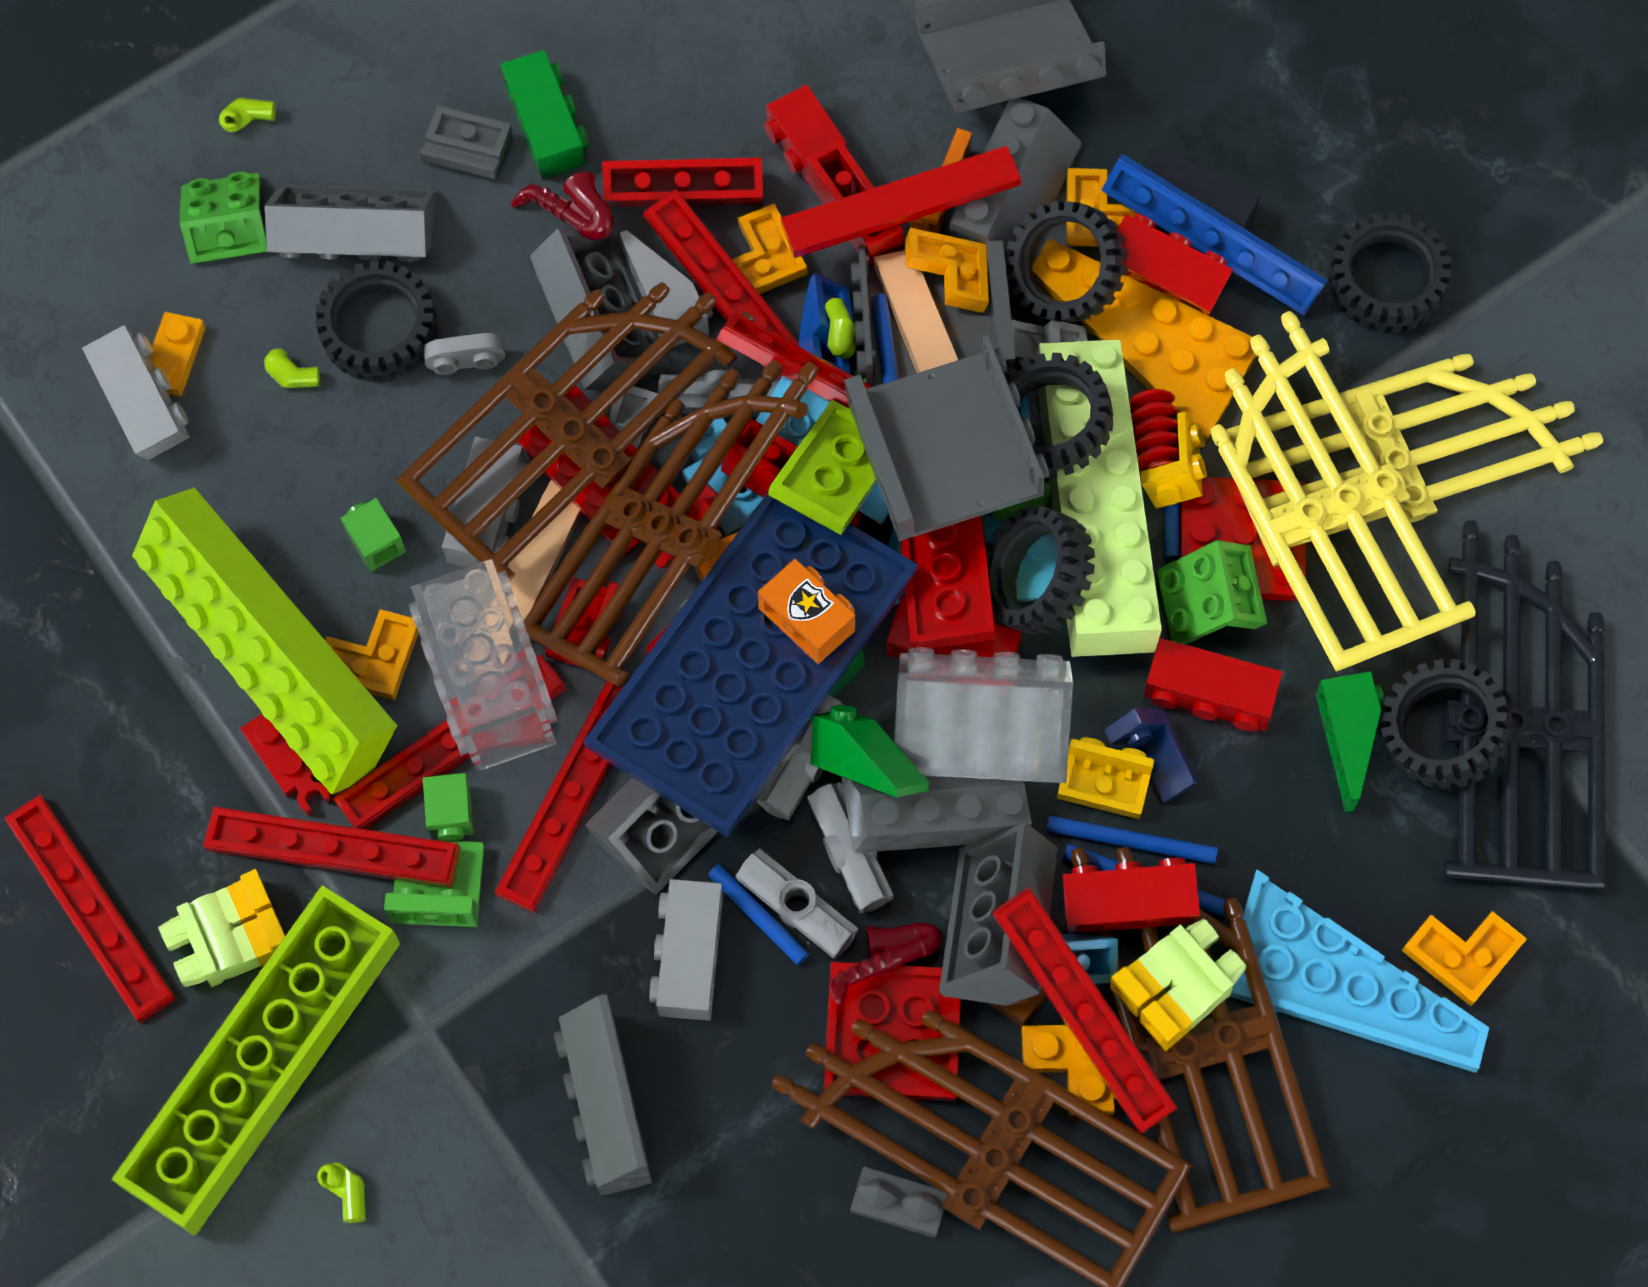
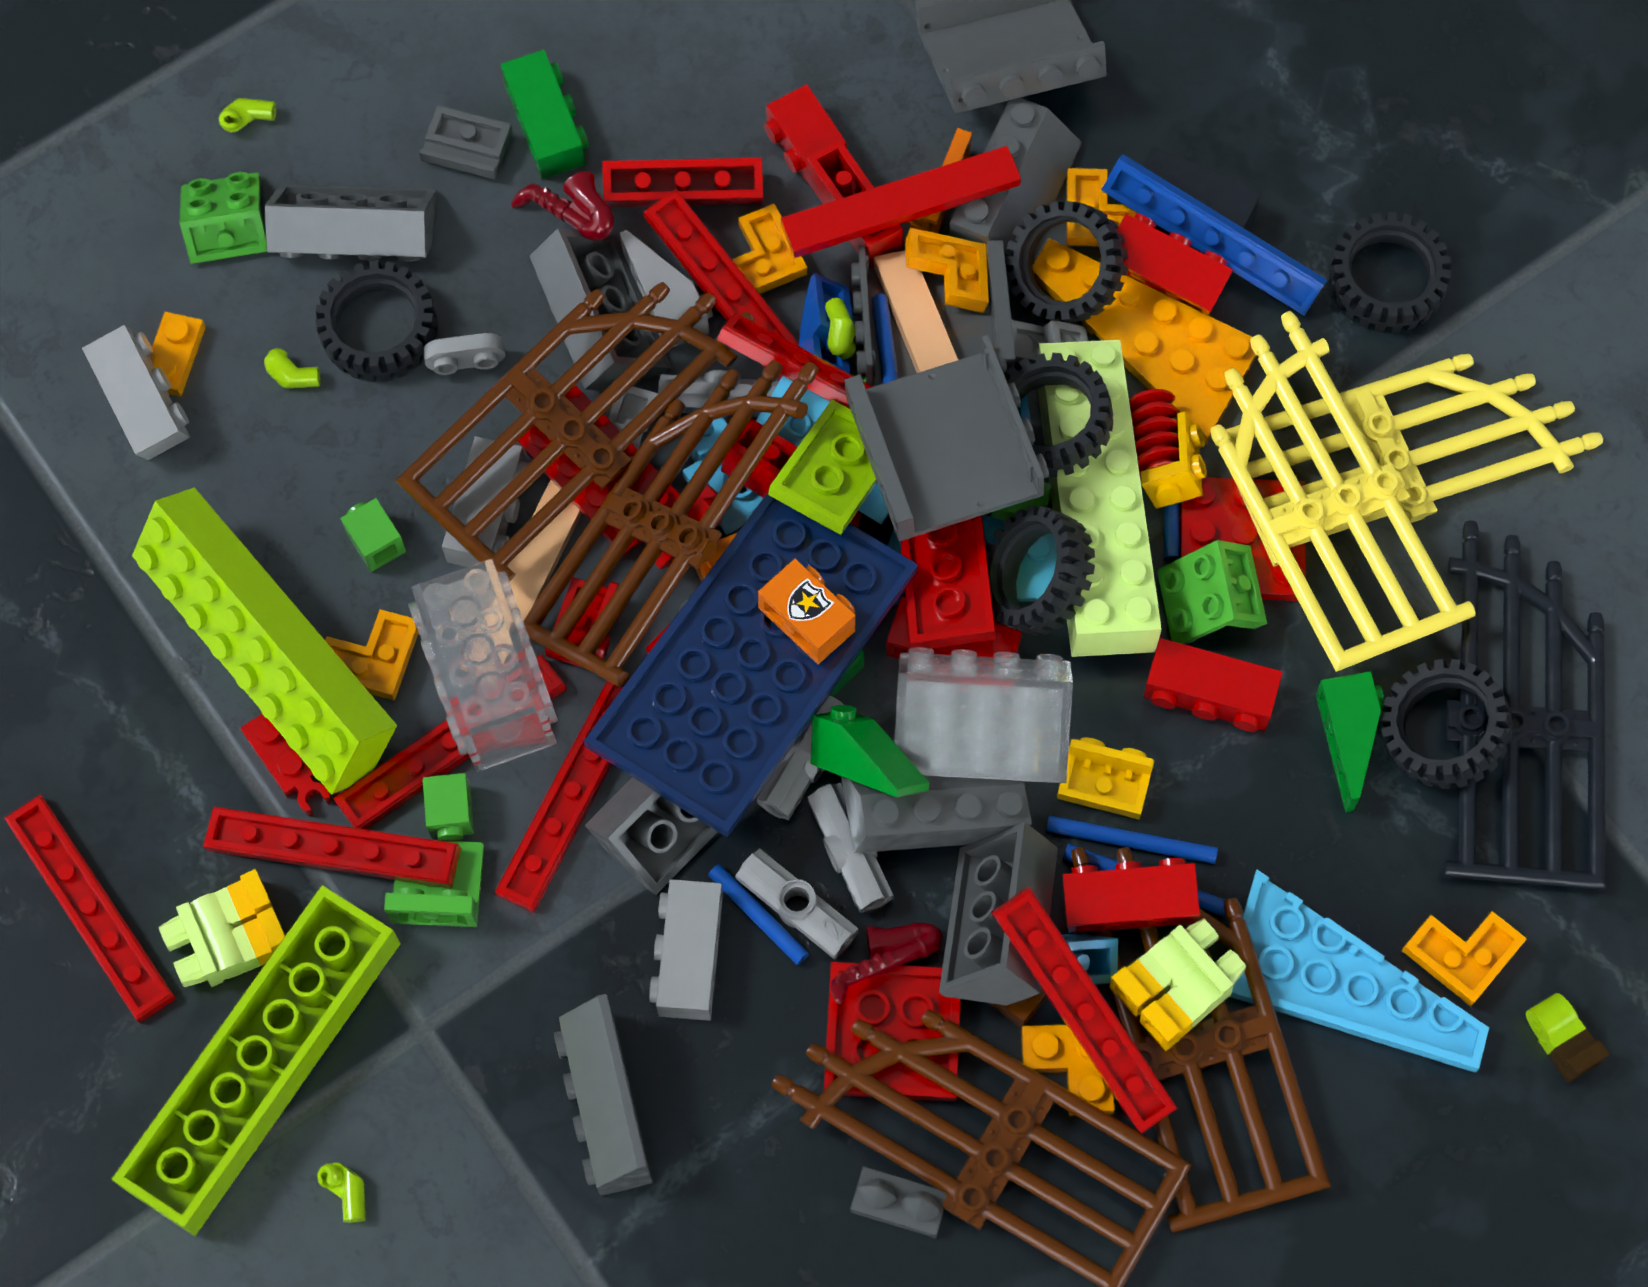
(1153, 734): dark blue bracket -> none
(1565, 1037): none -> leg

